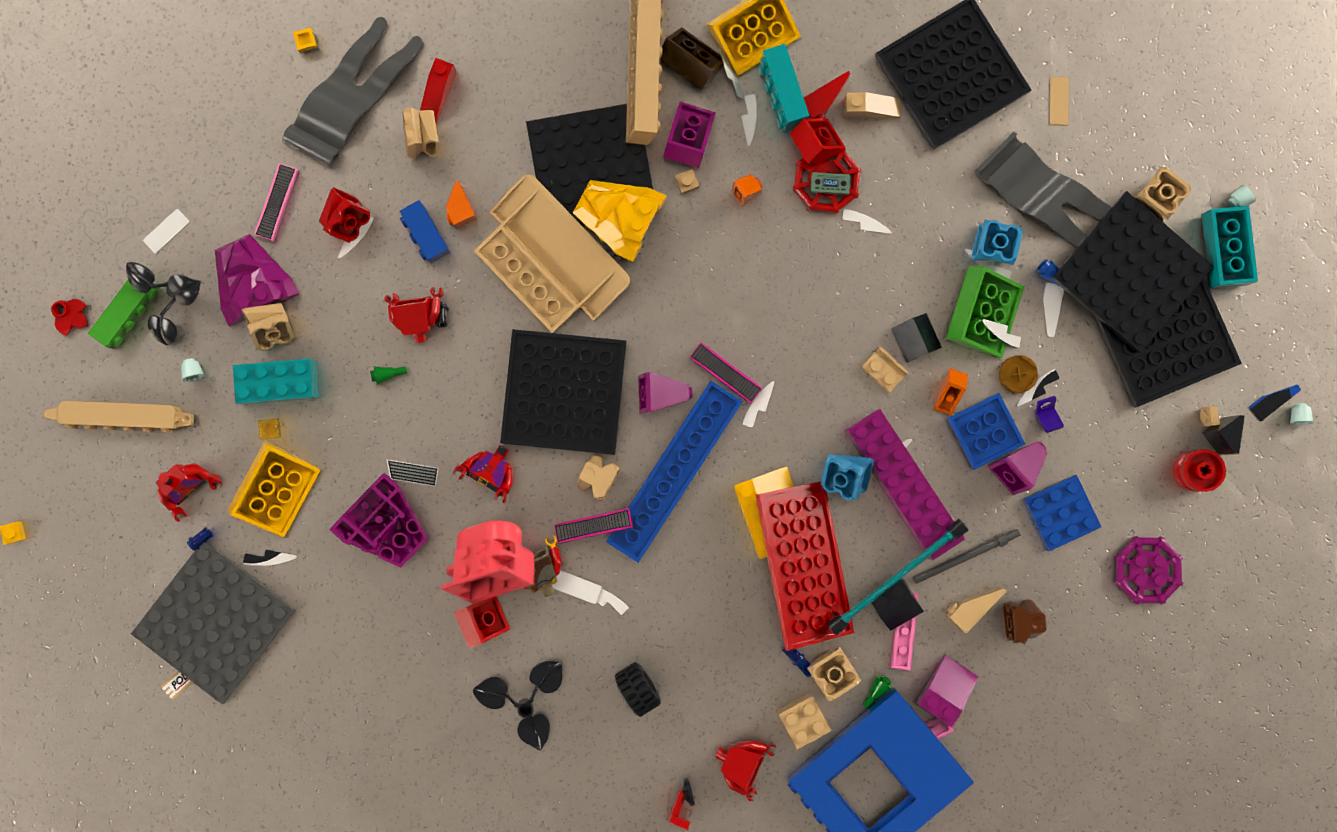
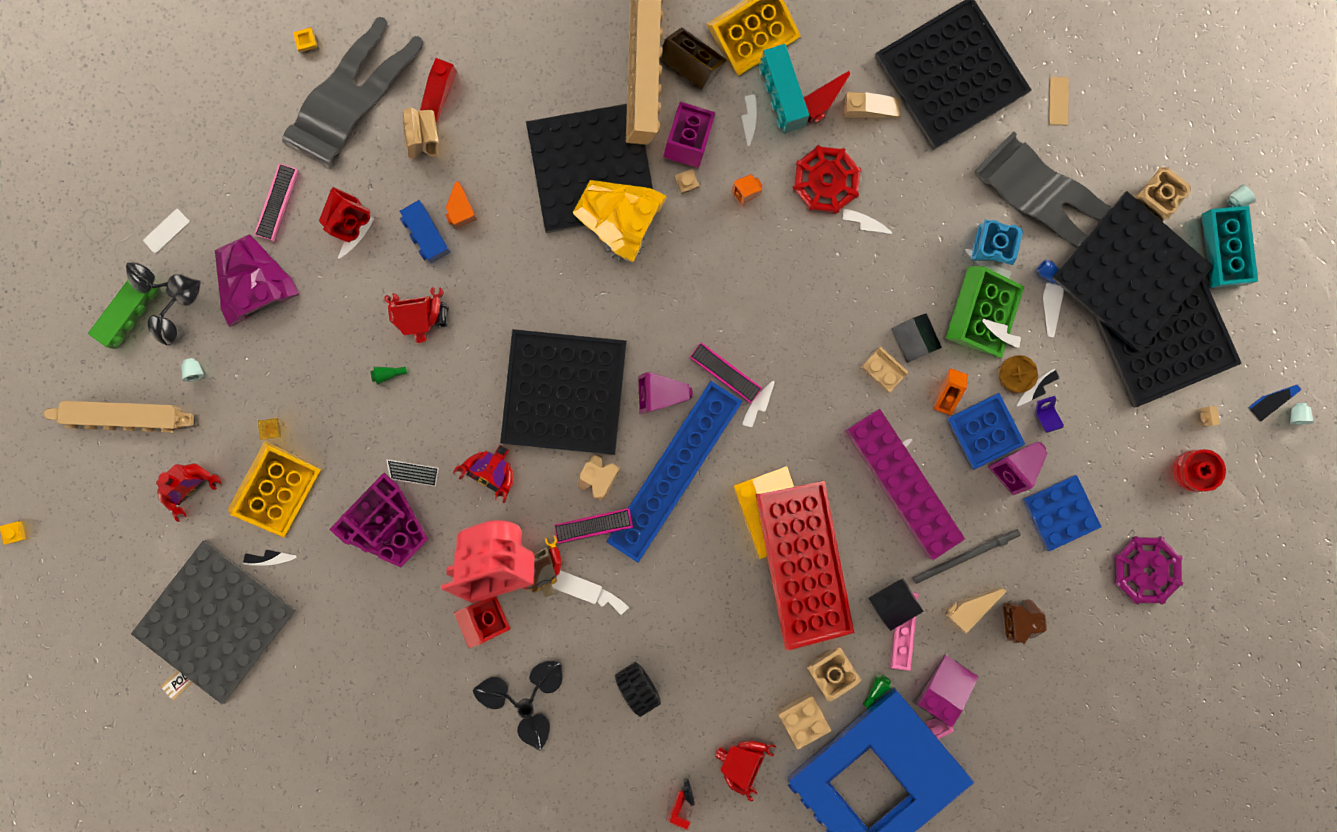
(70, 317): red plate -> none
(195, 542): clear blue pin -> none
(268, 325): tan piece -> none
(275, 381): teal brick -> none
(549, 257): tan slope -> none
(730, 74): white sticker -> none
(798, 660): clear blue axle -> none
(817, 140): red slope -> none
(830, 183): sand green tile -> none
(847, 475): dark azure piece -> none
(954, 531): teal hose -> none
(1226, 436): black slope -> none

